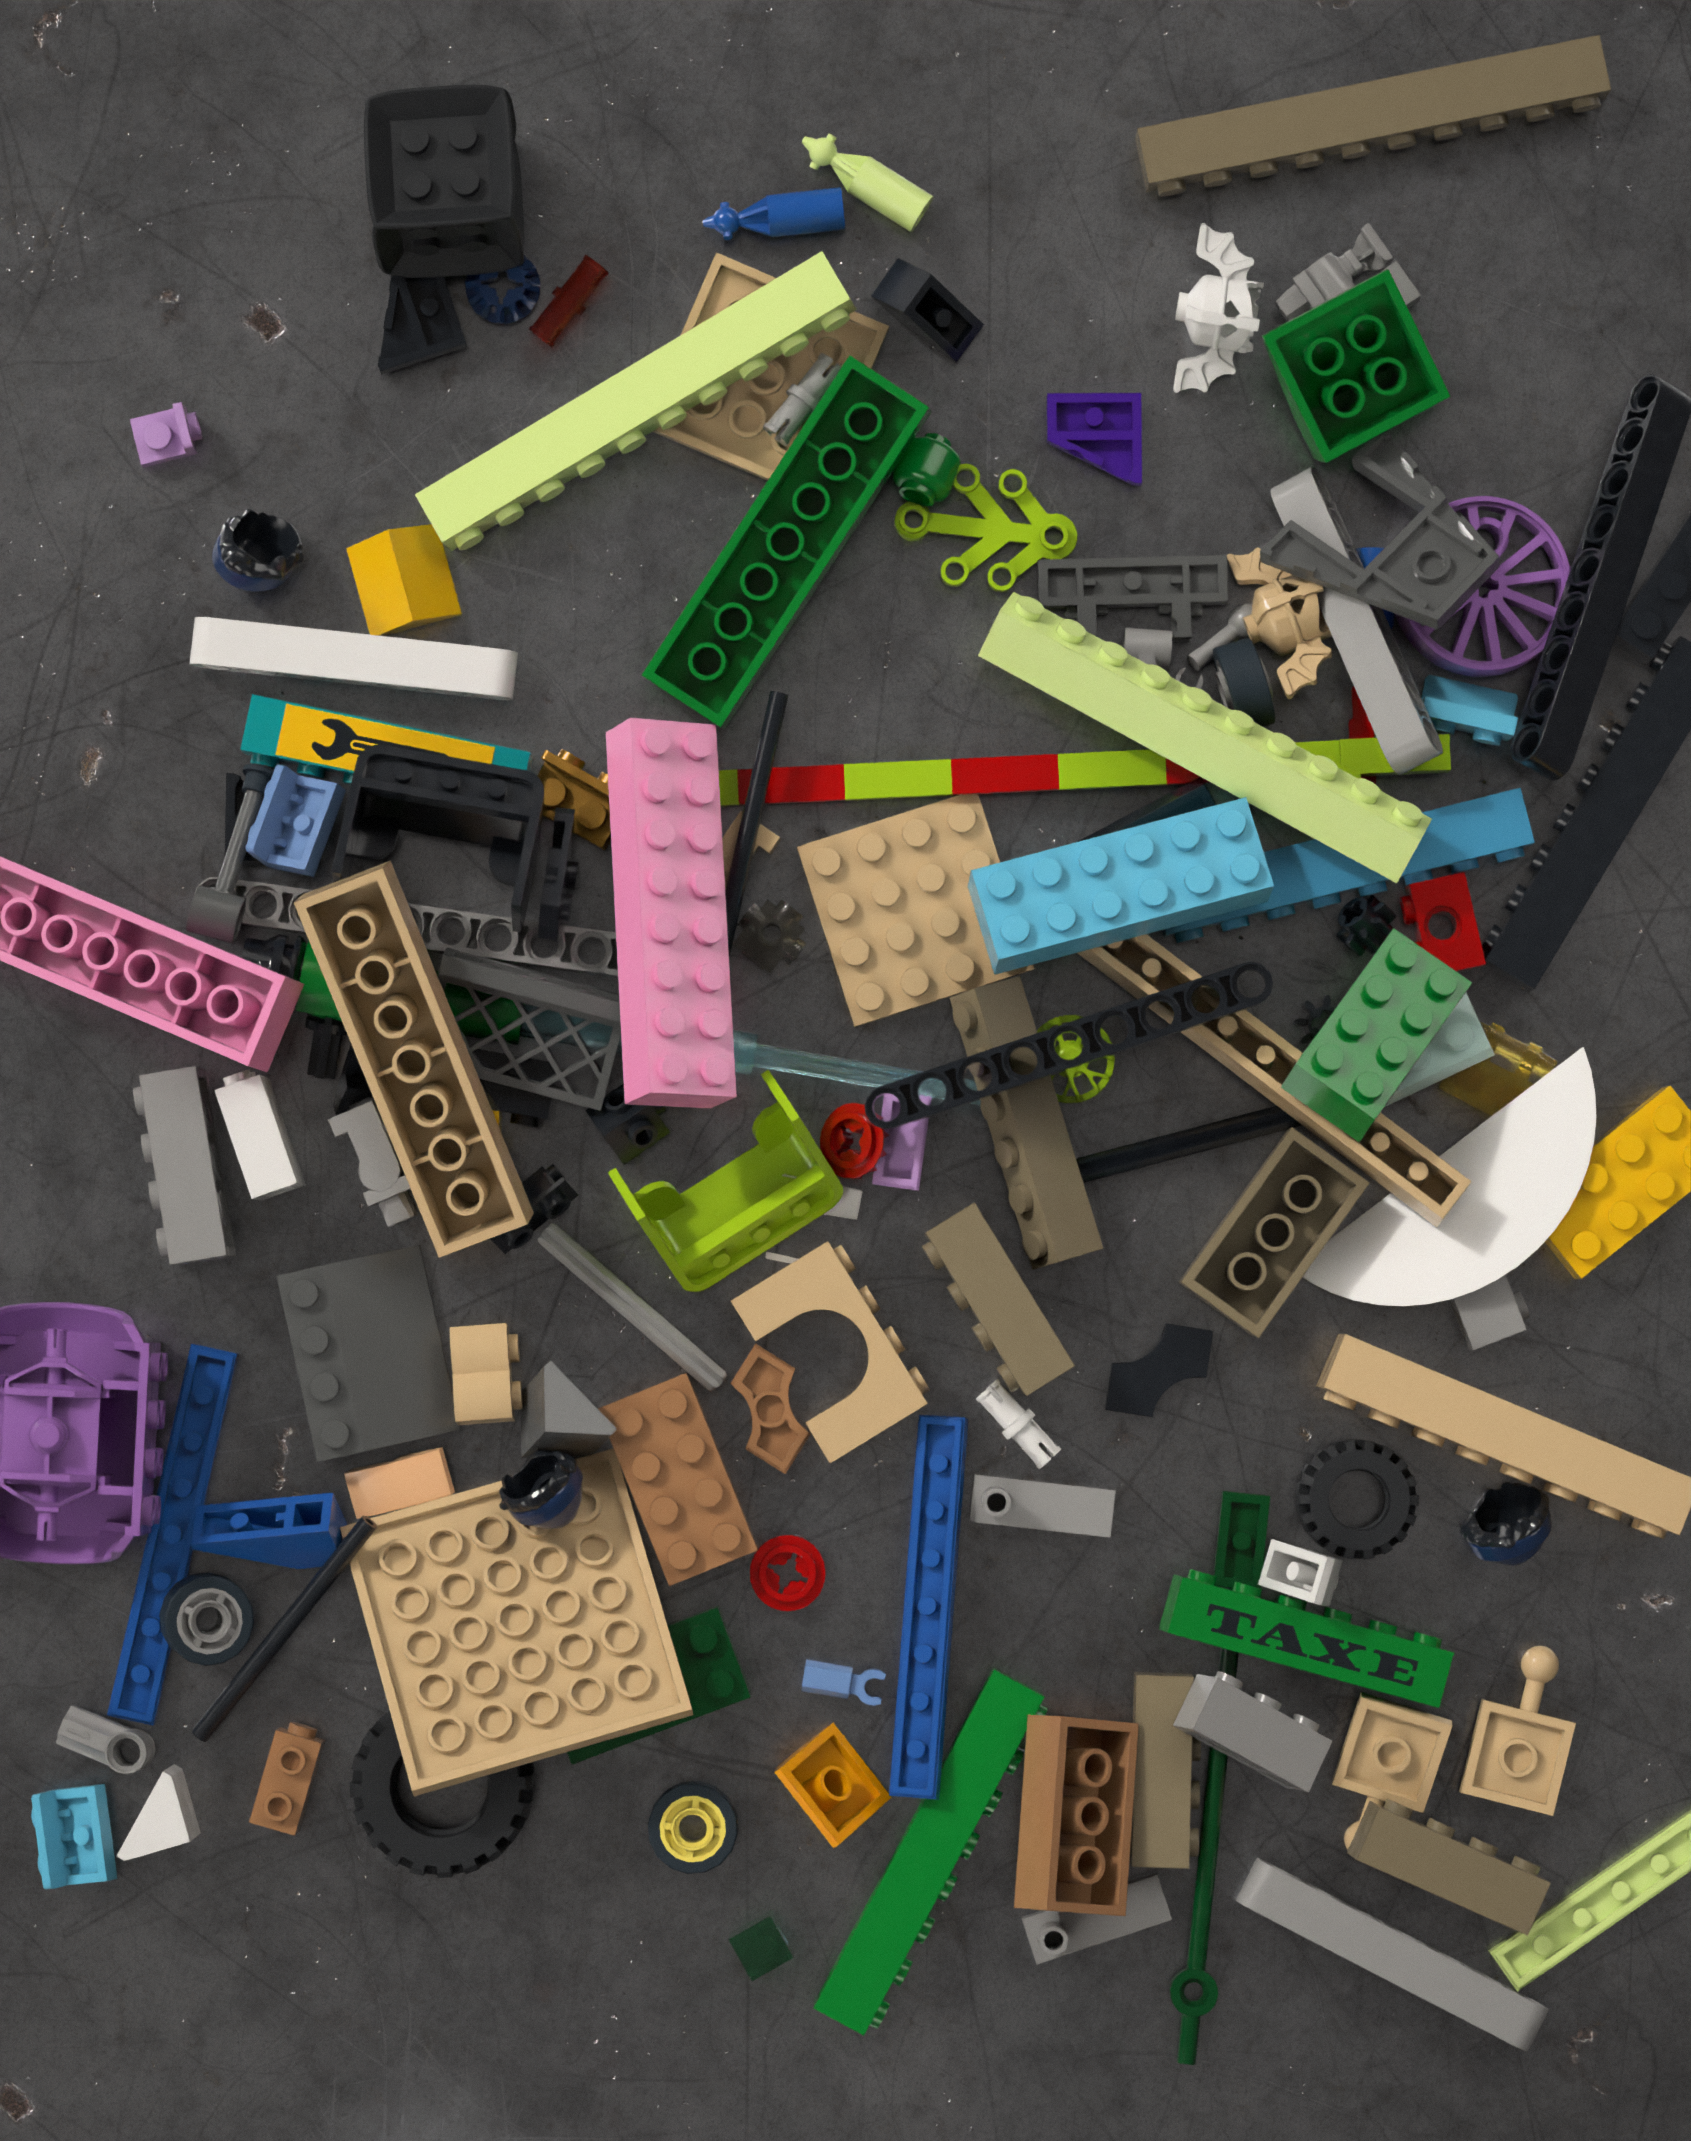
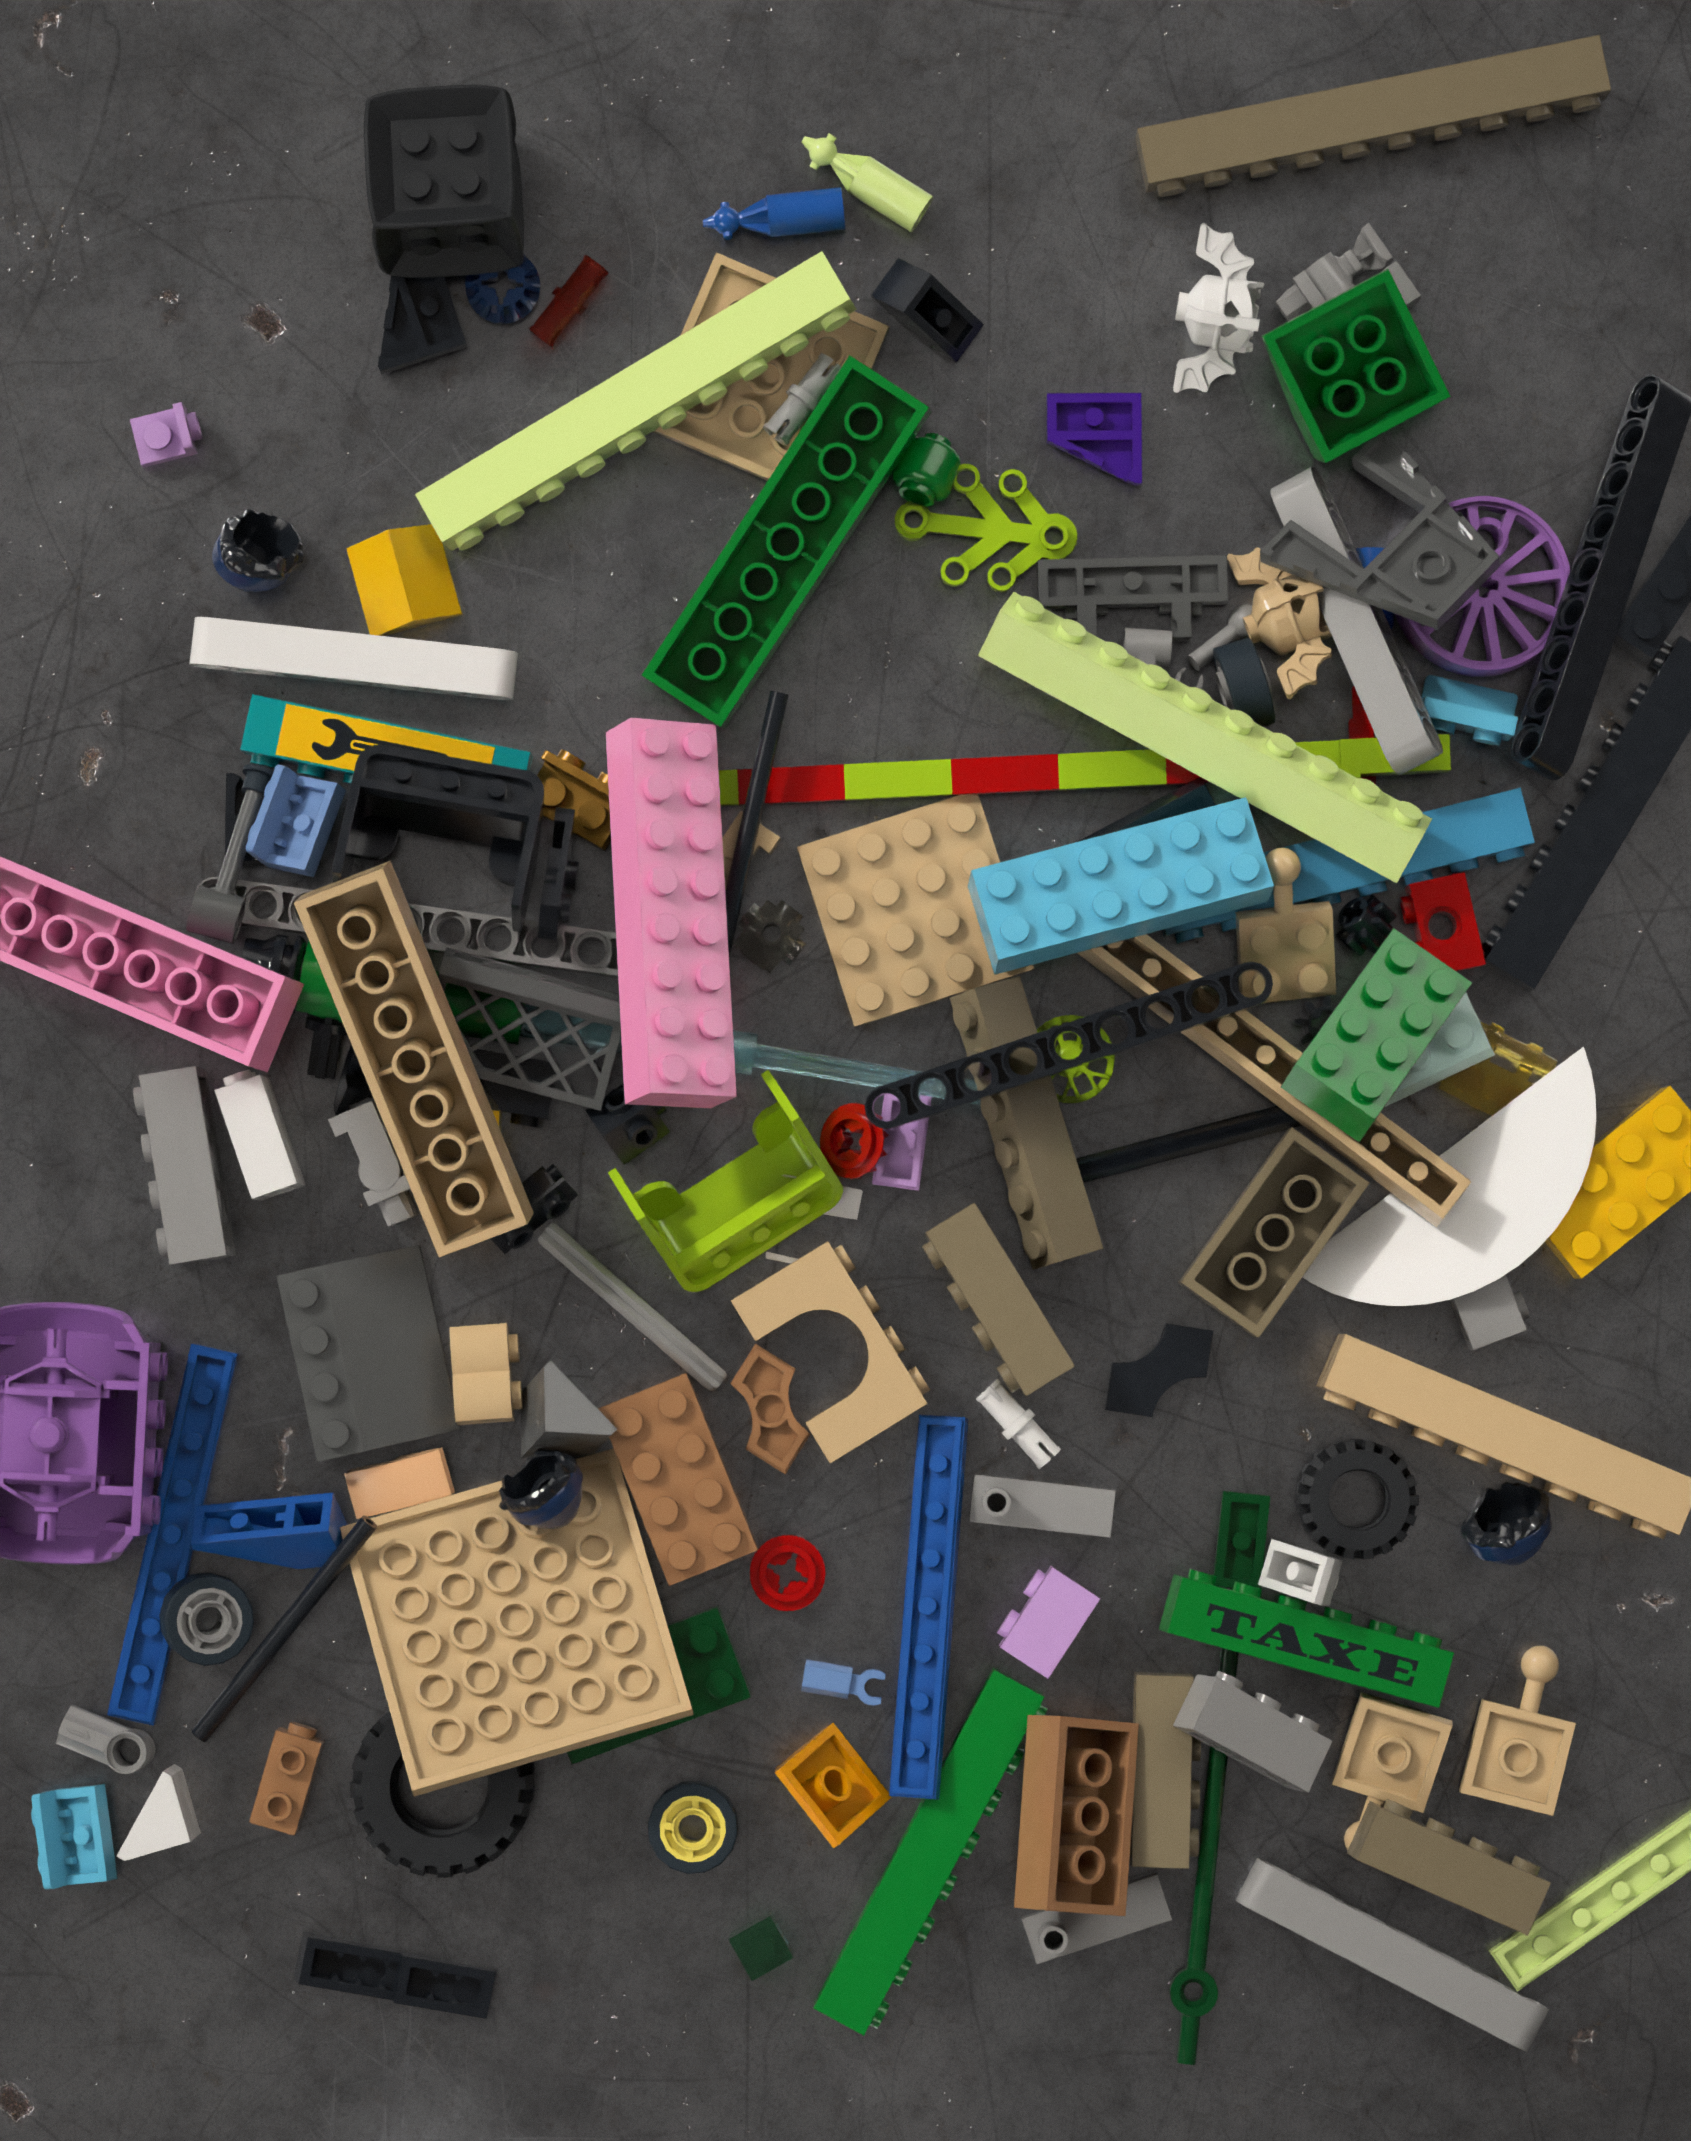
(393, 1975): none -> black slope
(1047, 1620): none -> lavender brick
(1287, 939): none -> tan plate

